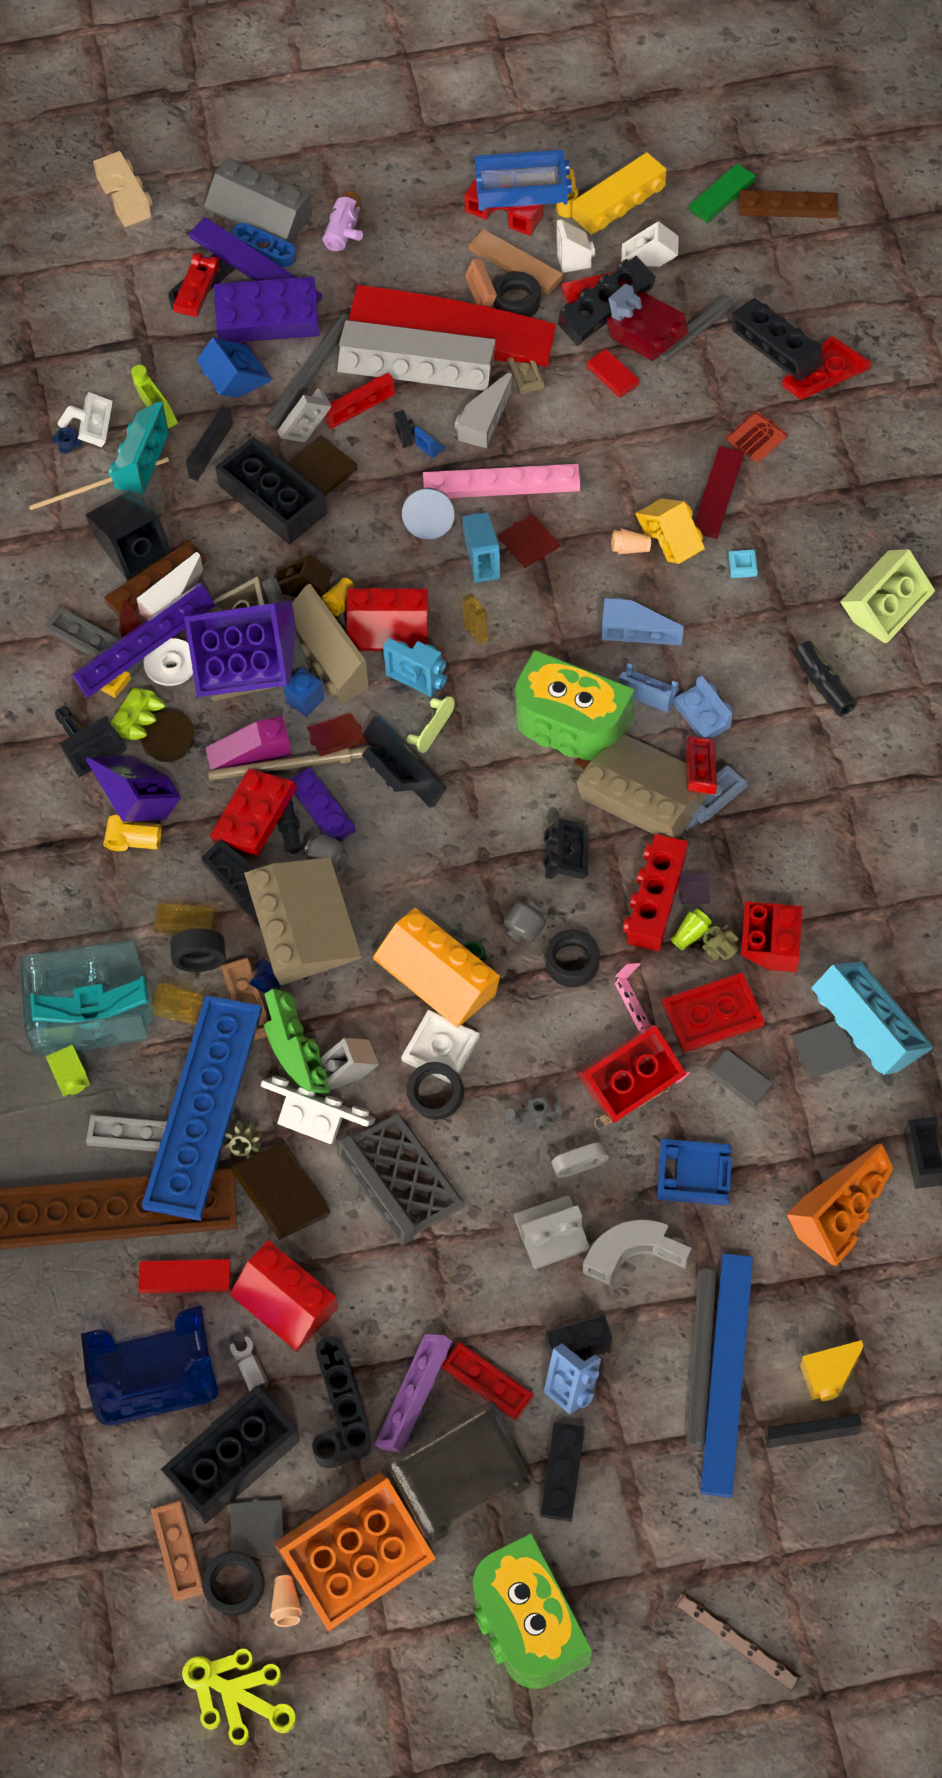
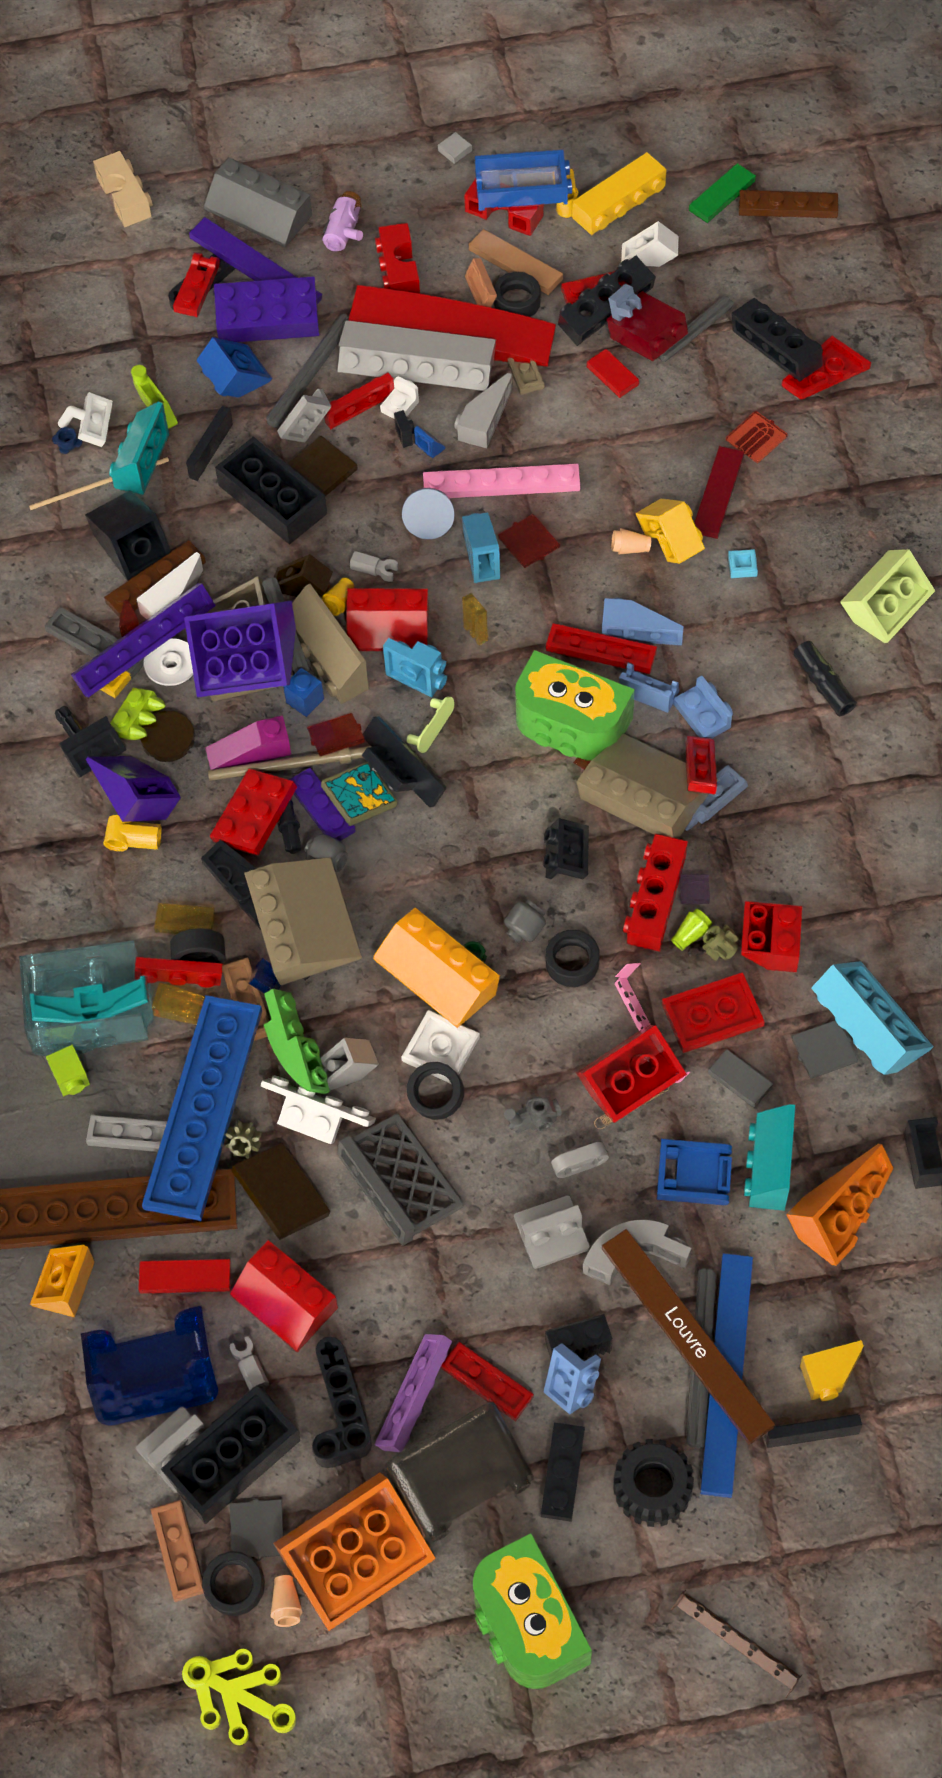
(63, 1280): none -> light orange slope
(169, 1440): none -> light grey bracket
(178, 971): none -> red plate
(258, 236): blue beam -> none
(359, 794): none -> tile
(373, 565): none -> light grey bar
(396, 245): none -> red arch
(403, 397): none -> white bracket
(454, 147): none -> light grey tile
(573, 247): white slope -> none
(601, 648): none -> red plate
(653, 1457): none -> black tyre
(688, 1337): none -> reddish brown tile
(770, 1158): none -> teal slope

